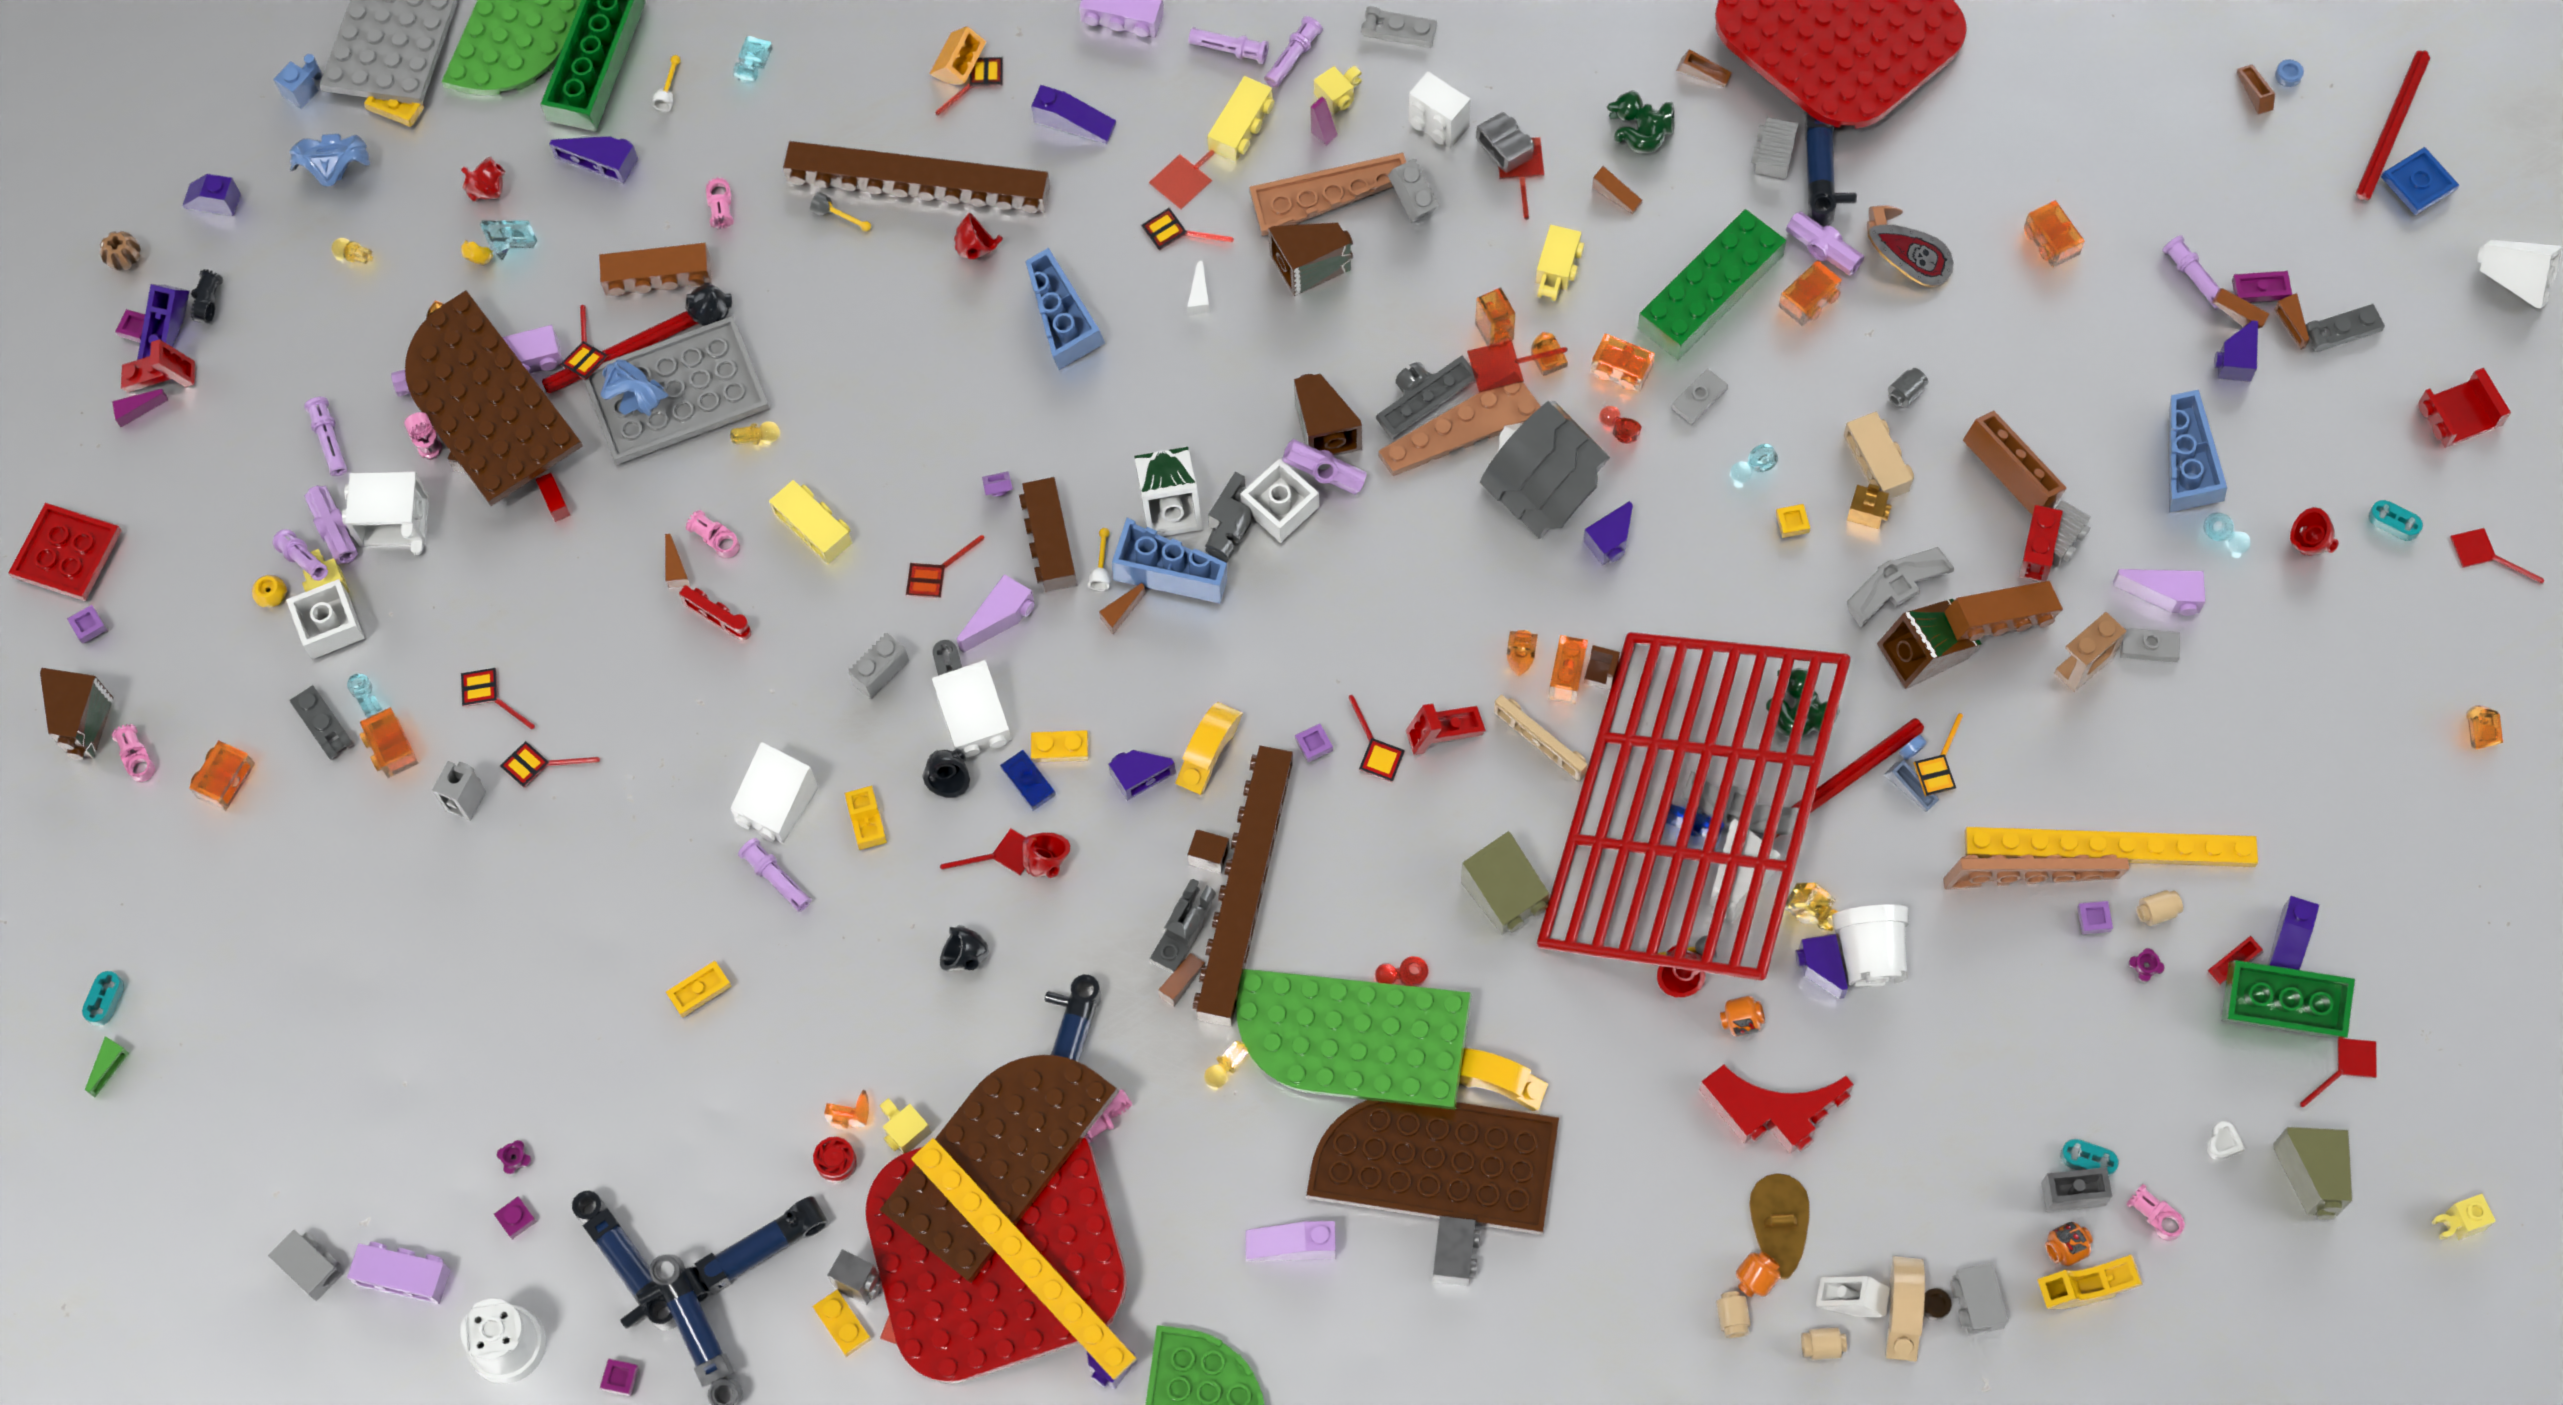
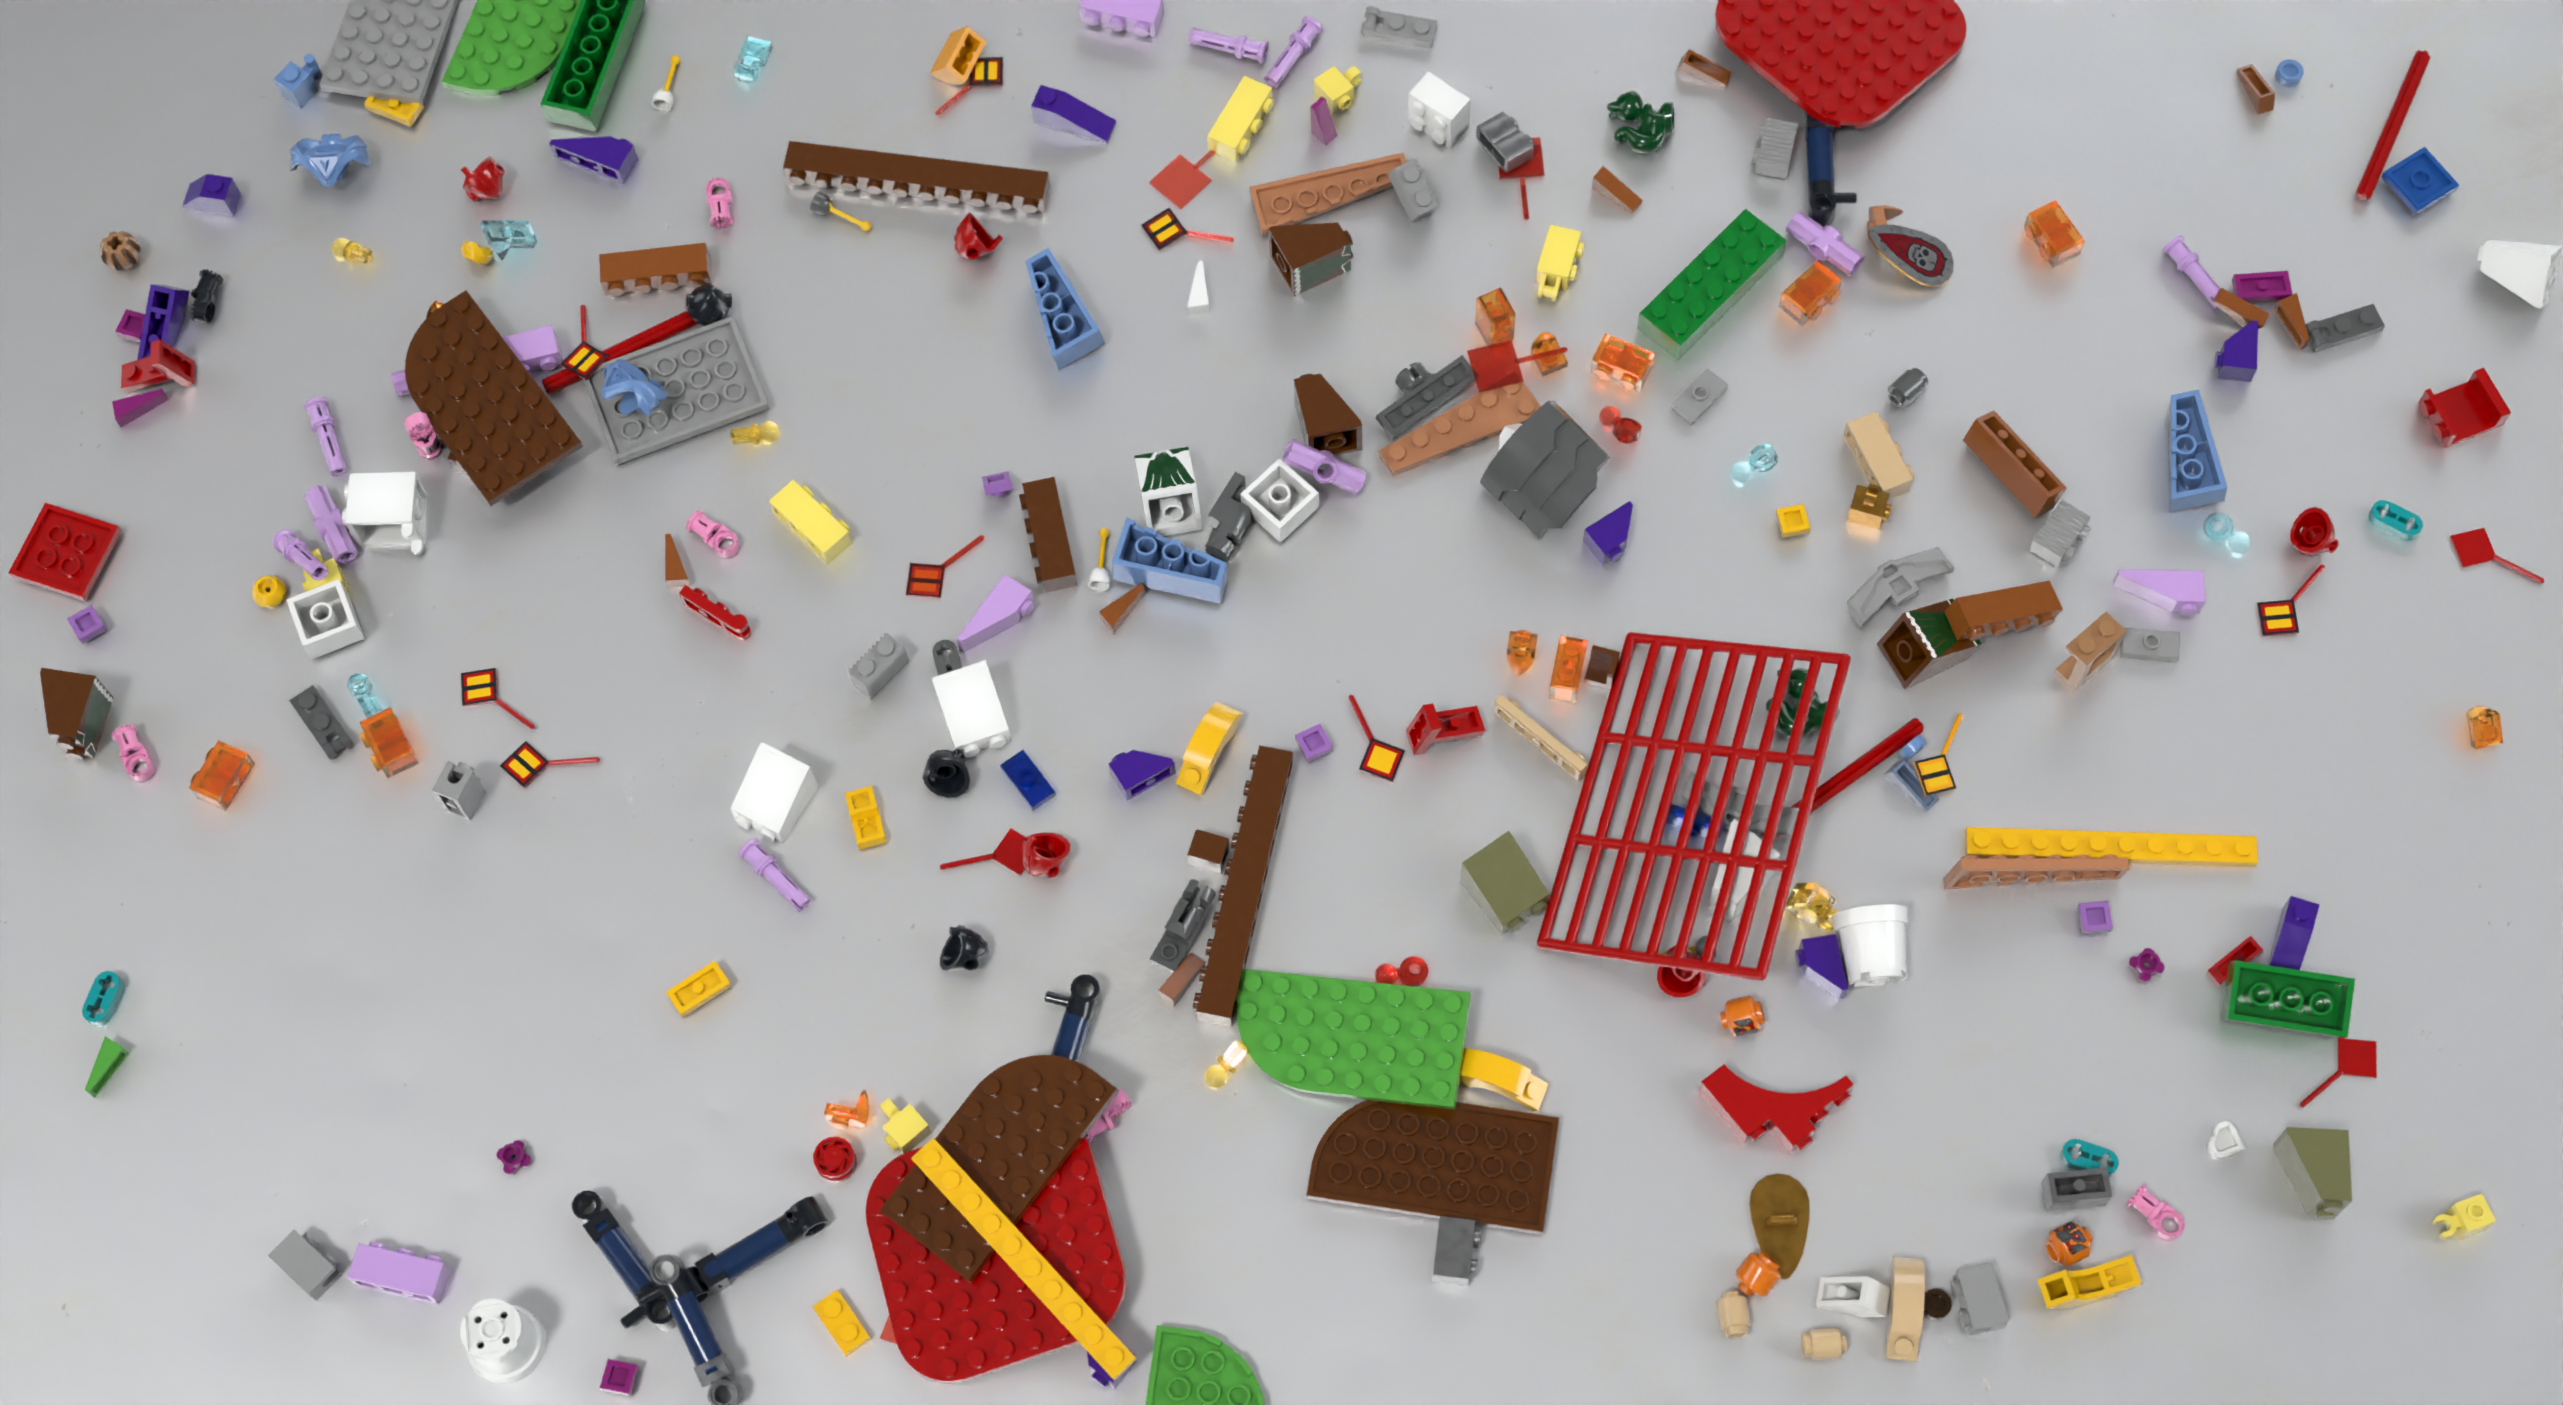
(515, 1217): magenta plate -> none
(553, 497): red piece -> none
(855, 1277): flat silver brick -> none
(1059, 746): yellow plate -> none
(1292, 1242): lavender slope -> none
(2040, 543): red bracket -> none
(2159, 907): tan brick -> none
(2280, 616): none -> piece

